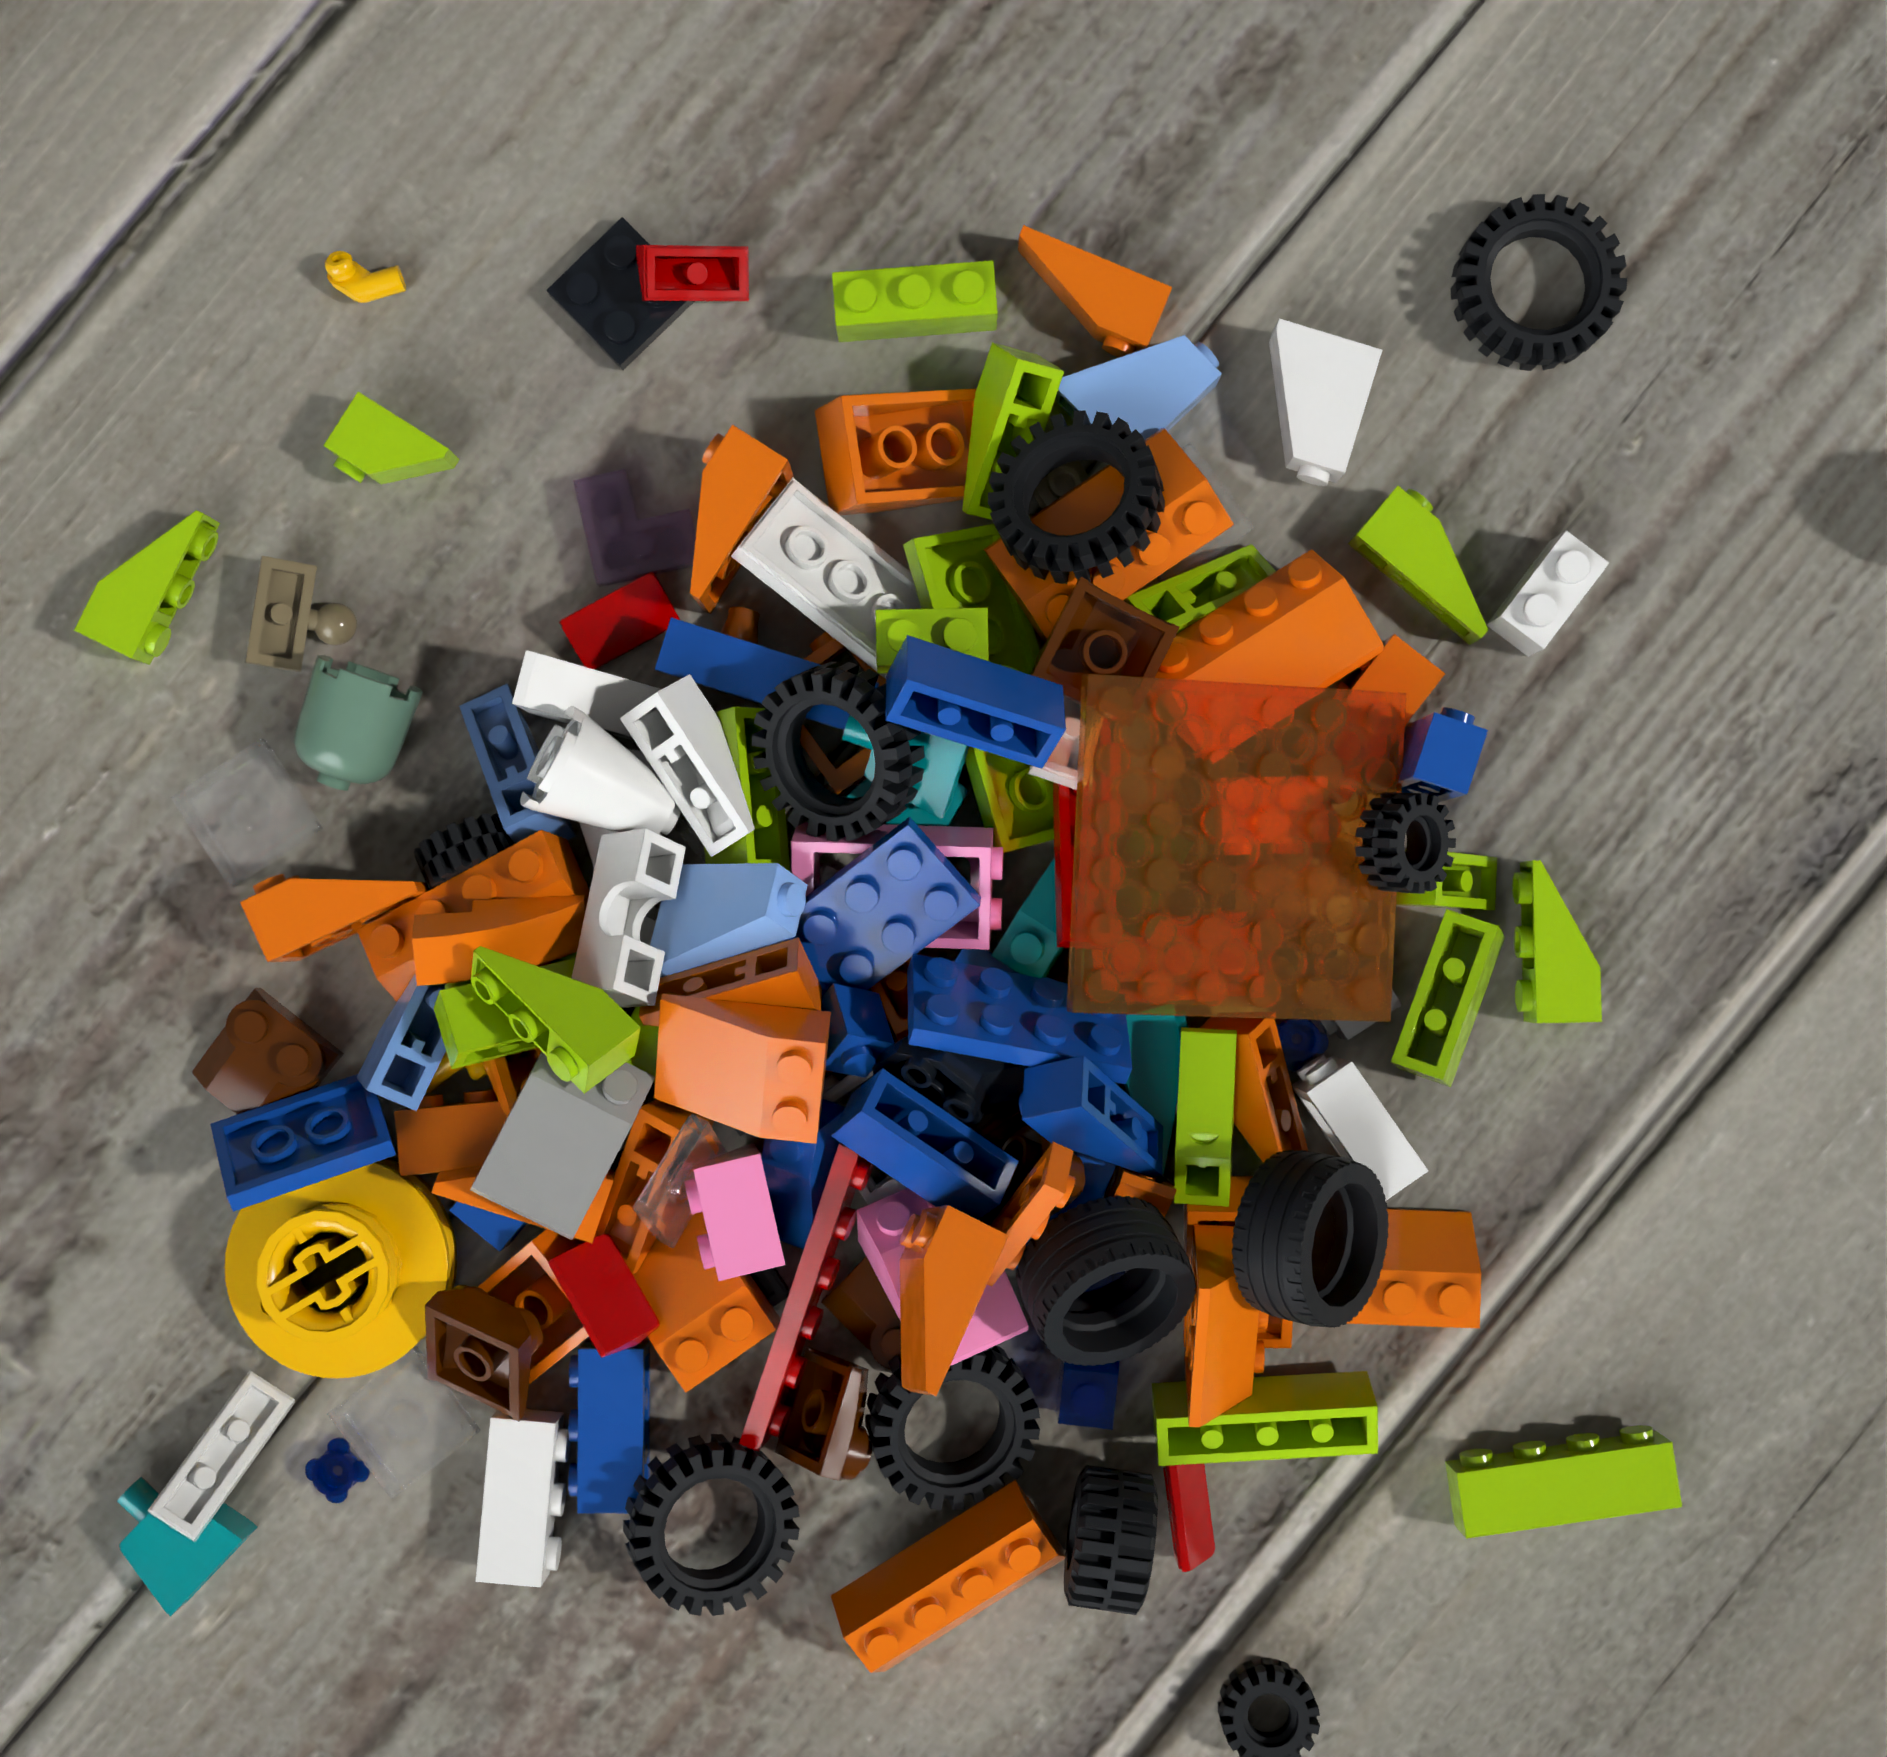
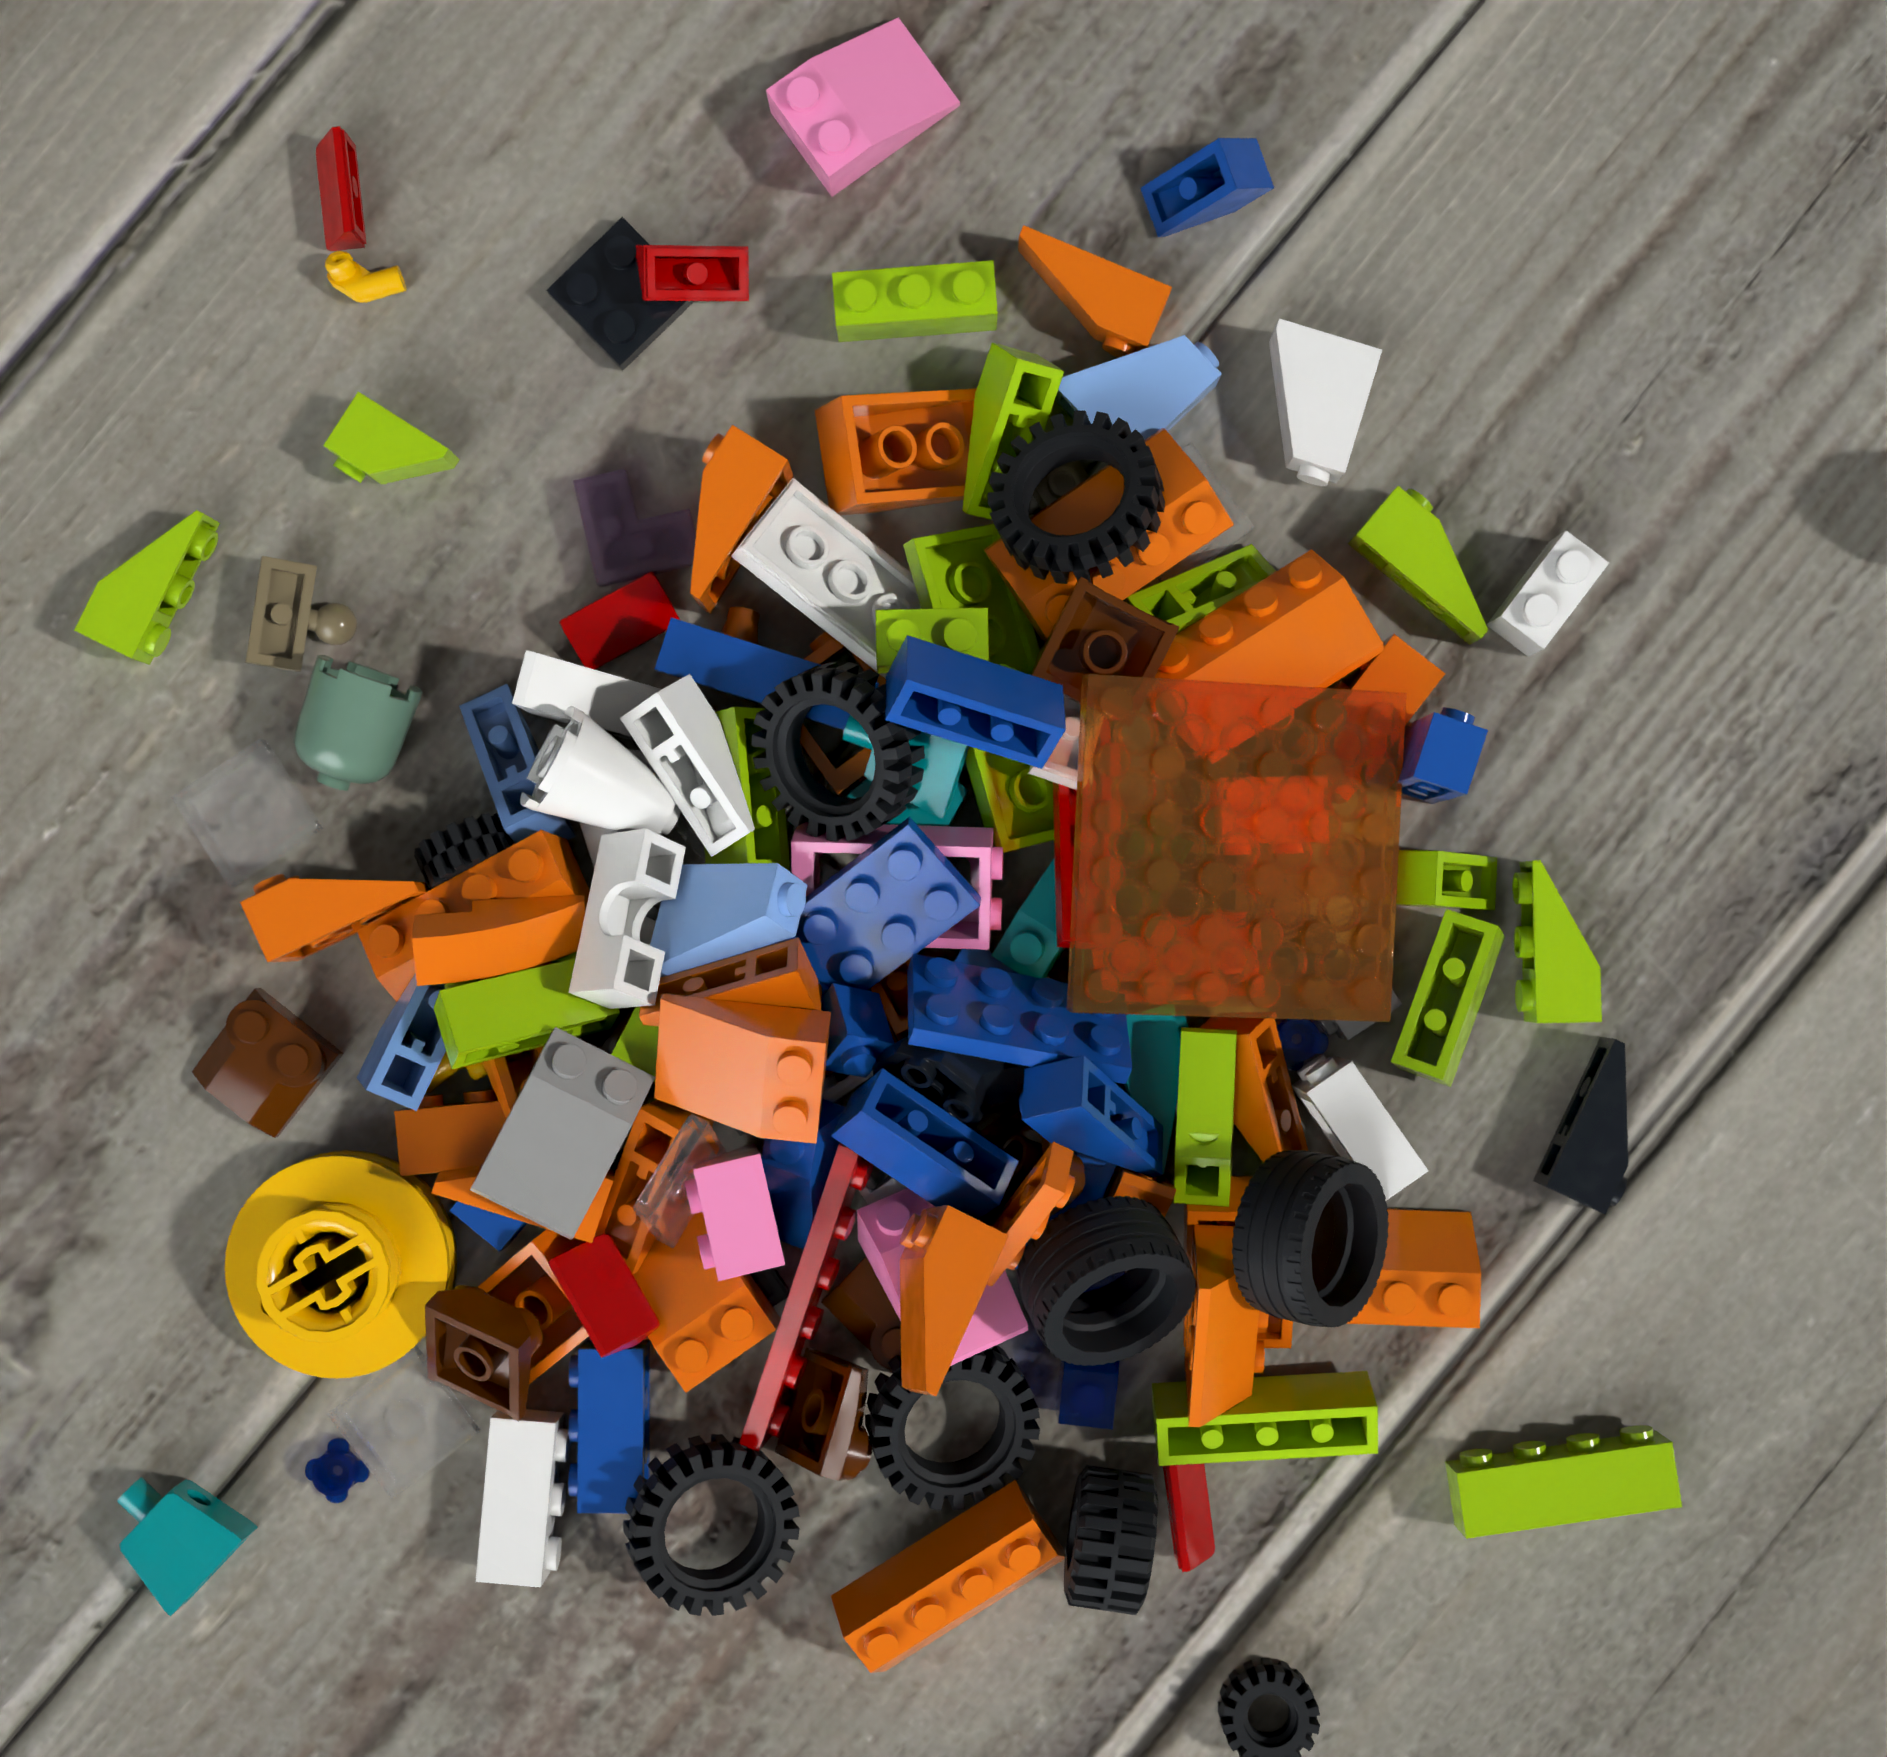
(221, 1456): white tile -> none
(300, 1141): blue plate -> none
(340, 191): none -> red slope
(565, 1018): lime slope -> none
(860, 103): none -> bright pink slope
(1207, 185): none -> blue slope
(1384, 838): black tyre -> none
(1585, 243): black tyre -> none
(1591, 1141): none -> black slope

